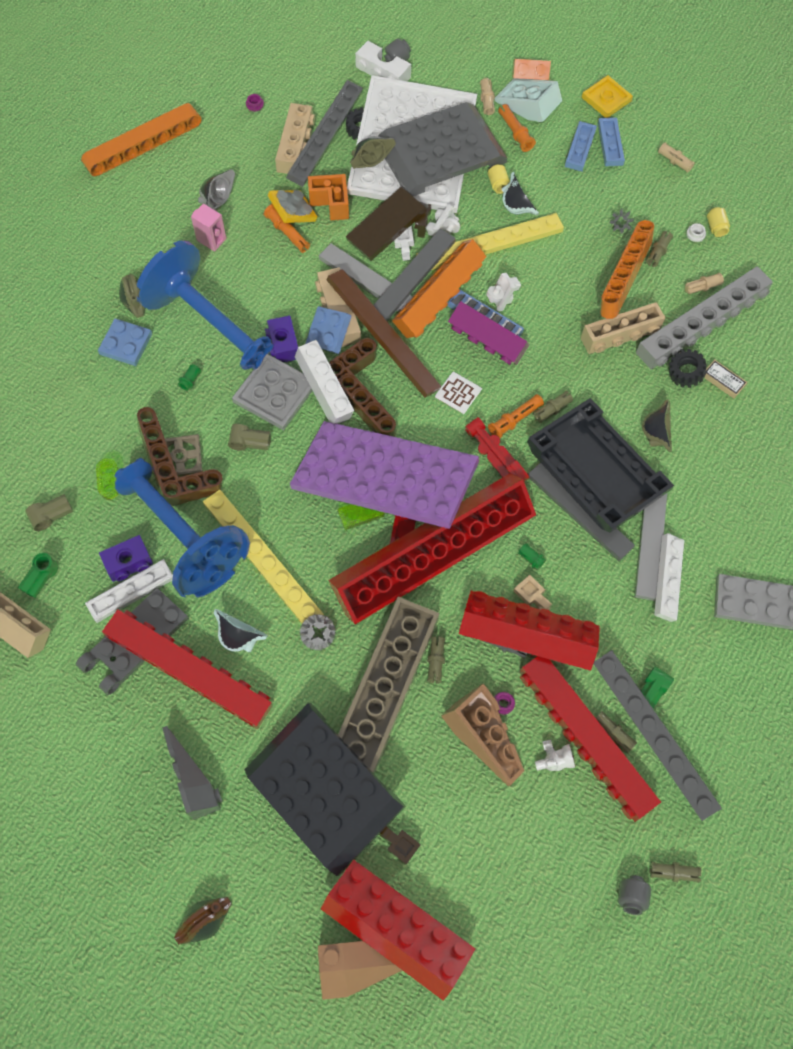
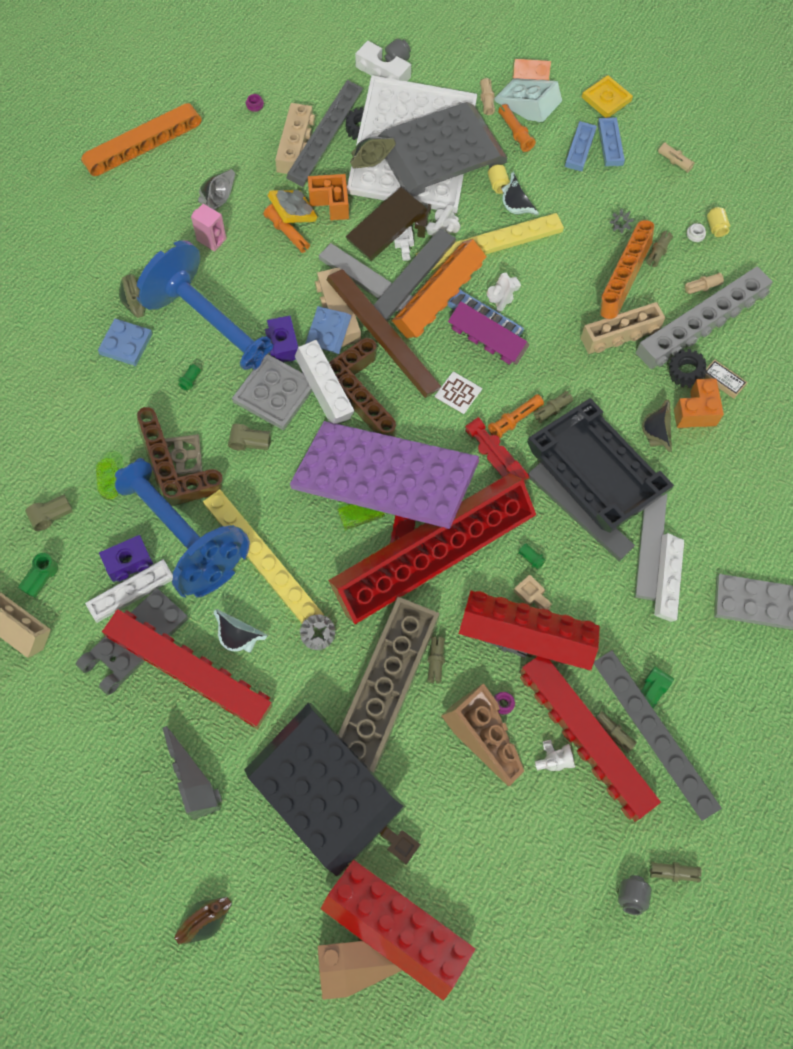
(702, 408): none -> orange brick

